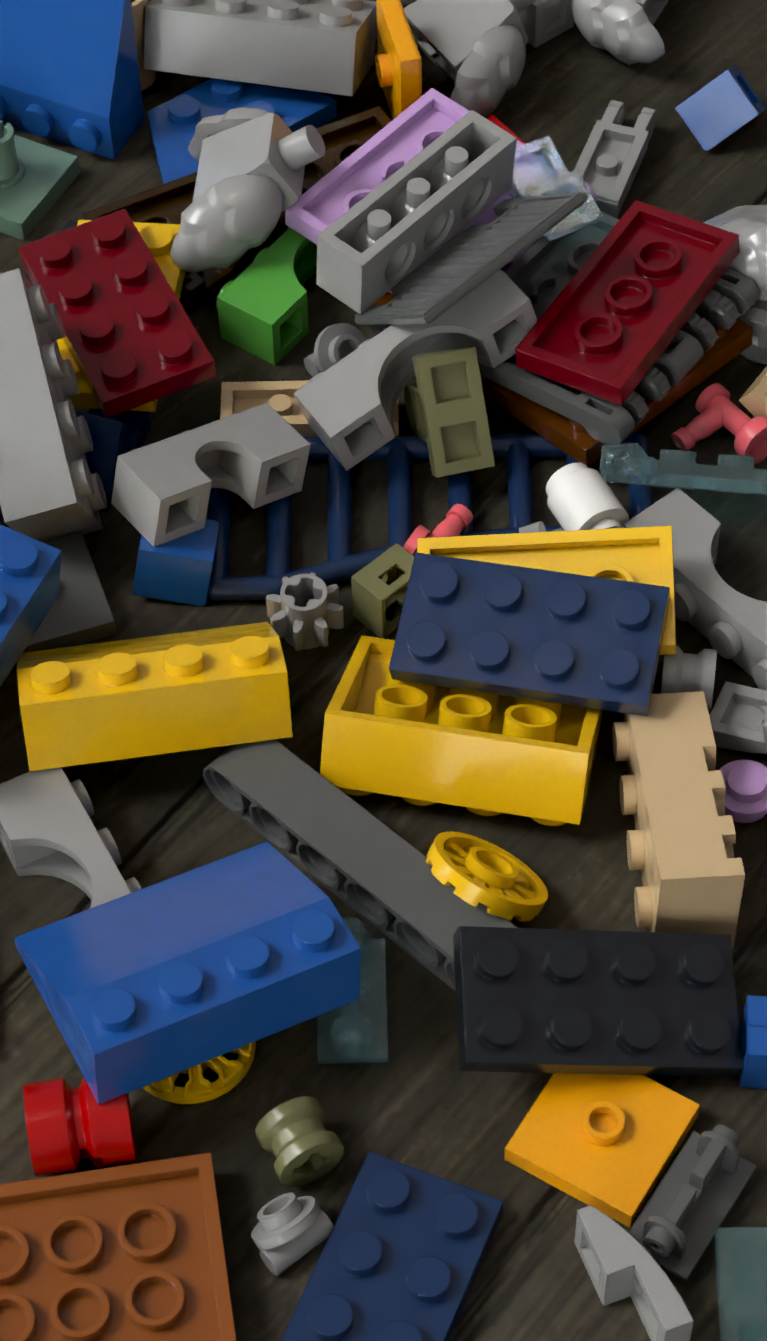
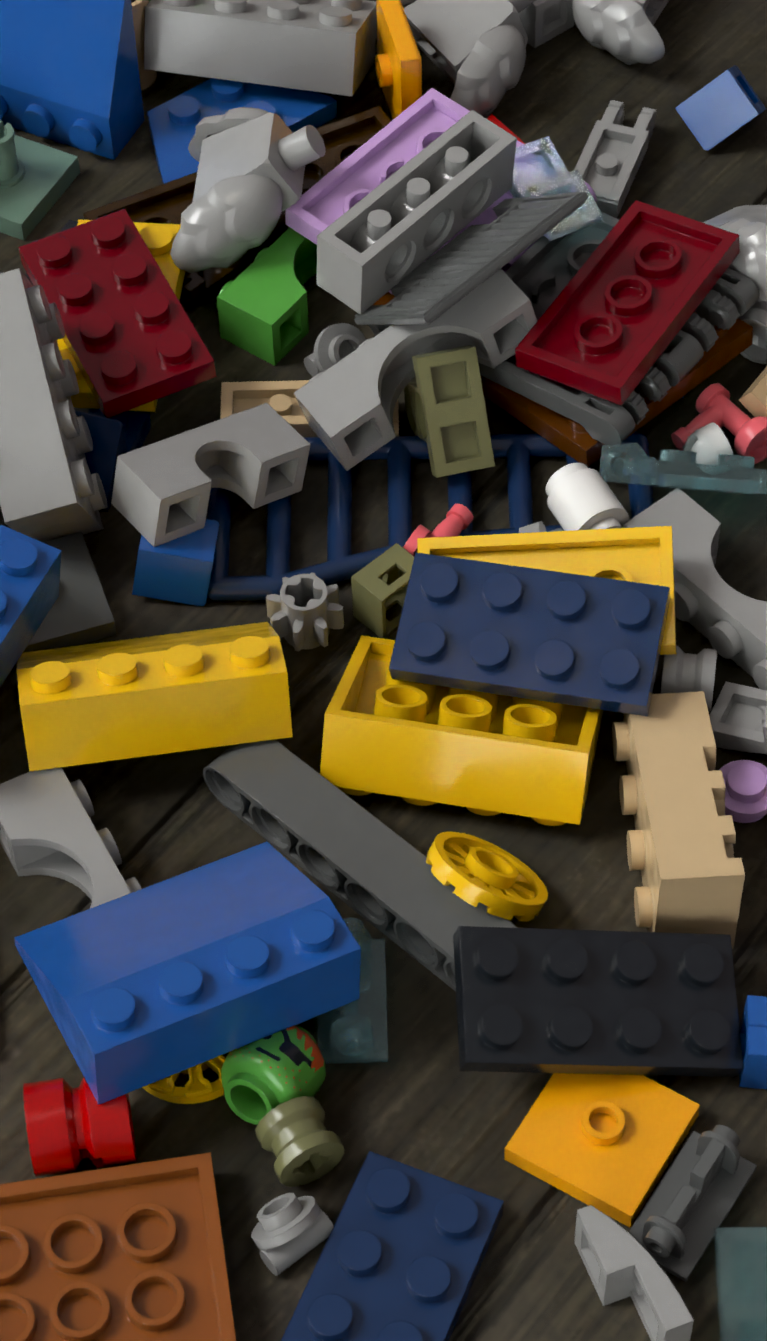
(272, 1072): none -> bright green head
(708, 443): none -> white hinge

